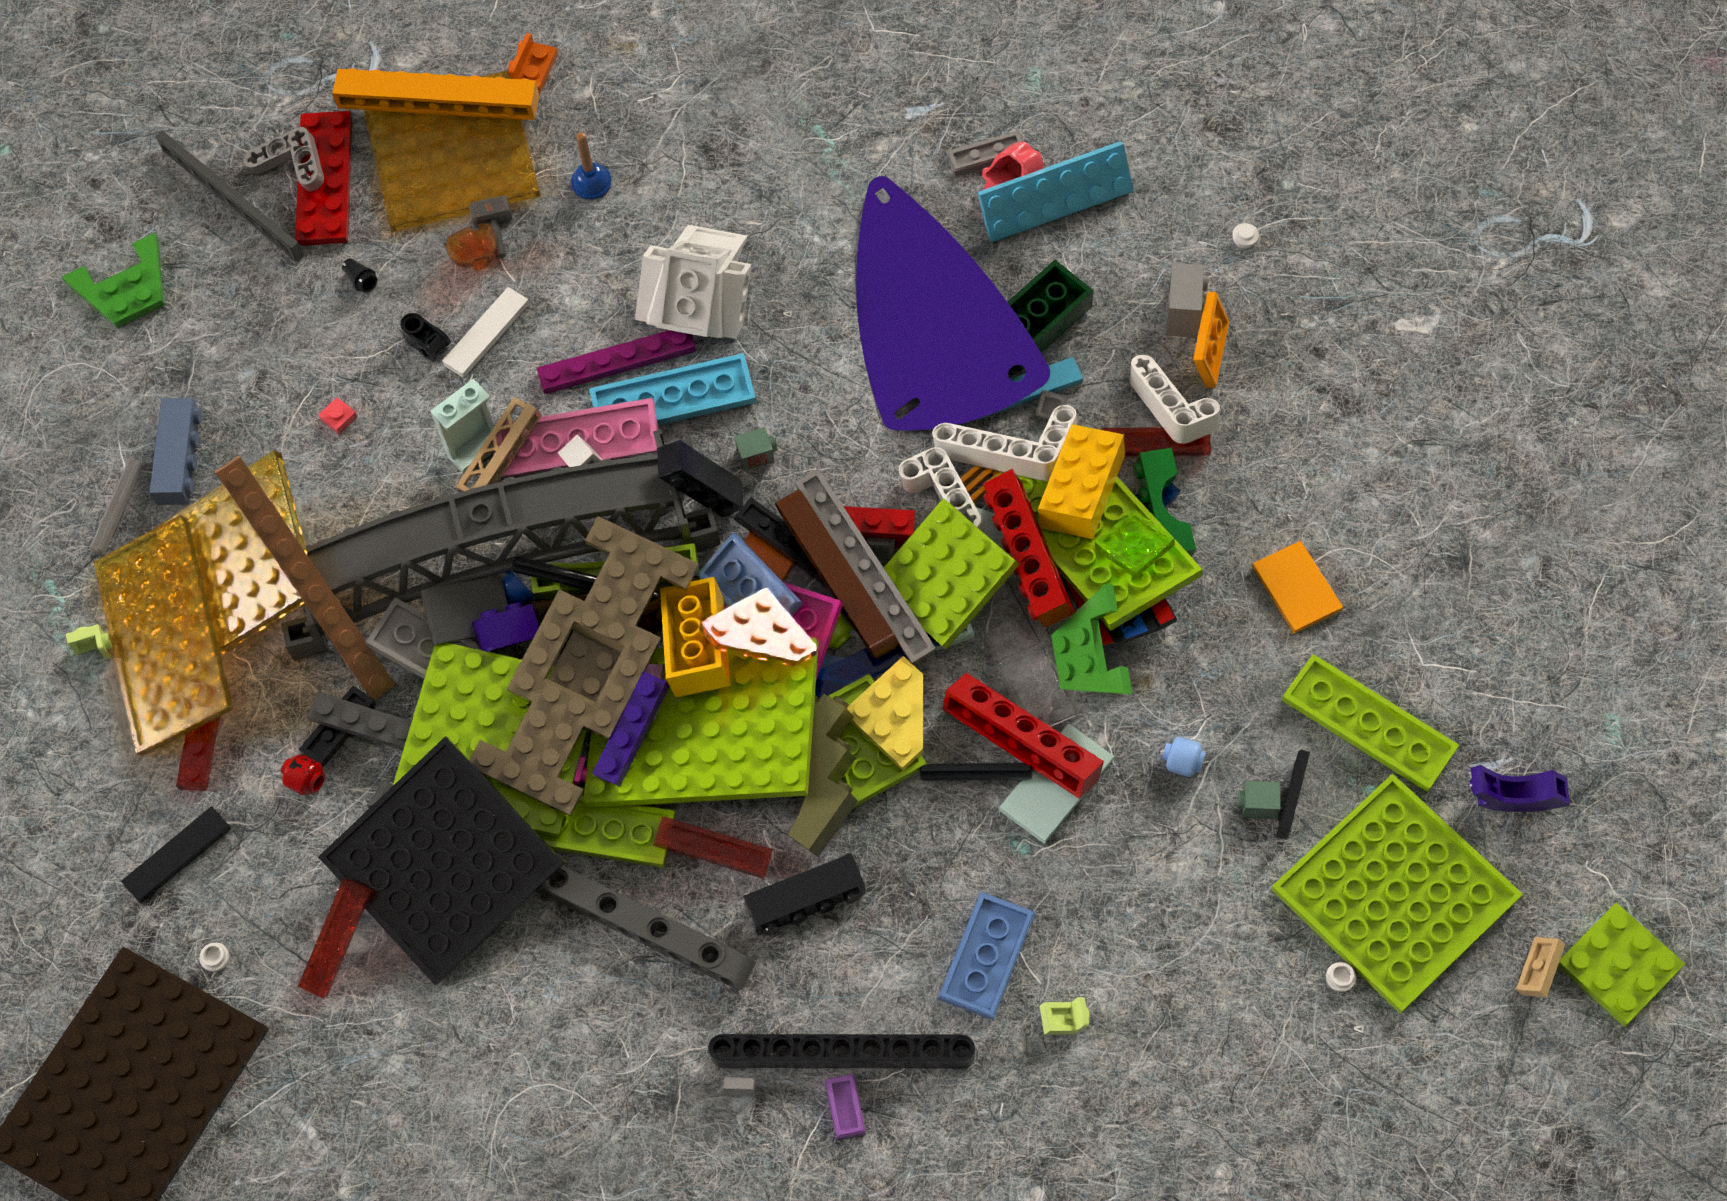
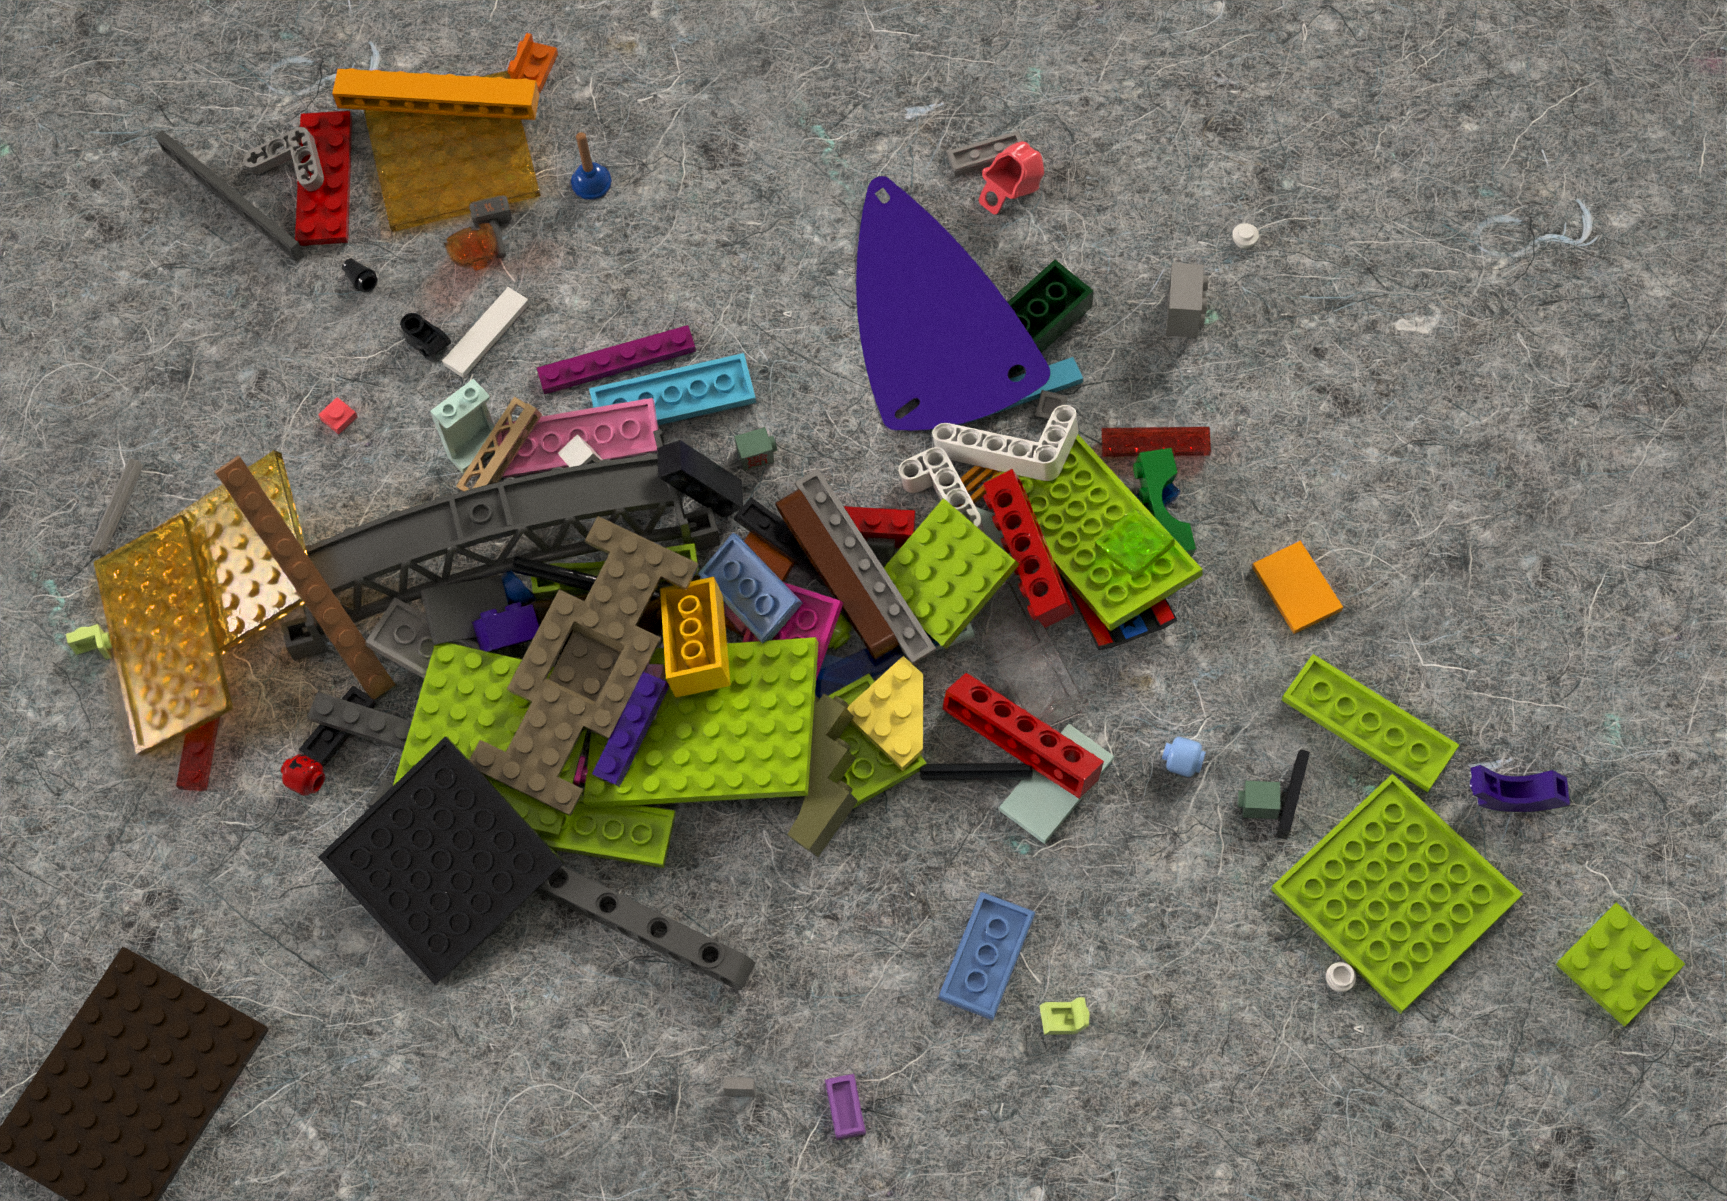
(128, 292): bright green wing -> none
(175, 451): sand blue brick -> none
(176, 854): black tile -> none
(214, 957): white plate -> none
(334, 938): clear red plate -> none
(695, 284): white piece -> none
(713, 847): clear red plate -> none
(760, 630): clear orange plate -> none
(804, 895): black brick -> none
(829, 1042): black beam -> none
(1055, 191): medium azure plate -> none
(1081, 481): yellow brick -> none
(1081, 652): bright green wing -> none
(1180, 420): white beam -> none
(1211, 340): light orange tile -> none
(1540, 967): tan plate -> none

